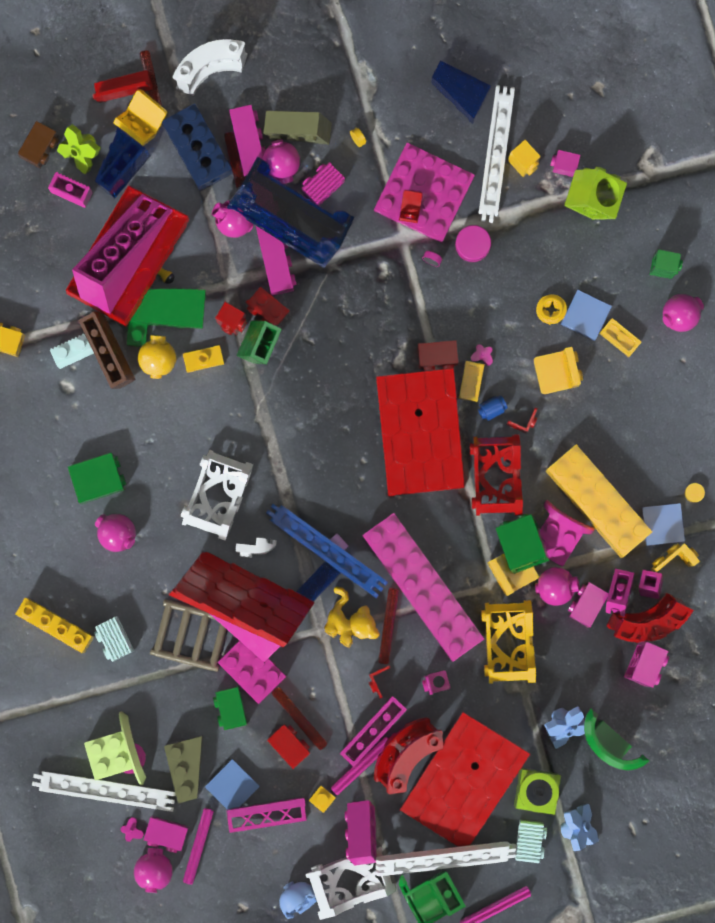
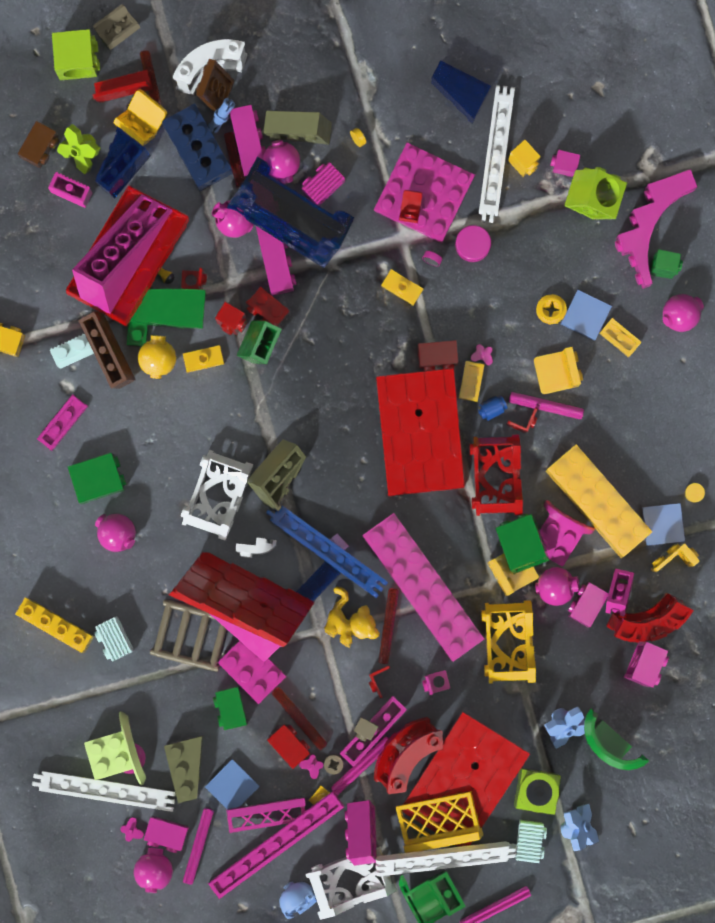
(62, 422): none -> dark pink tile
(75, 54): none -> lime brick
(116, 27): none -> dark tan bracket
(200, 276): none -> red bracket
(214, 85): none -> reddish brown plate
(221, 115): none -> medium blue pin
(276, 472): none -> olive wedge
(276, 844): none -> dark pink tile
(312, 765): none -> dark pink piece
(333, 764): none -> dark tan wheel
(365, 729): none -> dark tan plate
(402, 287): none -> yellow plate
(445, 838): none -> yellow fence
(546, 405): none -> dark pink axle
(636, 242): none -> dark pink arch
(651, 584): dark pink brick -> none

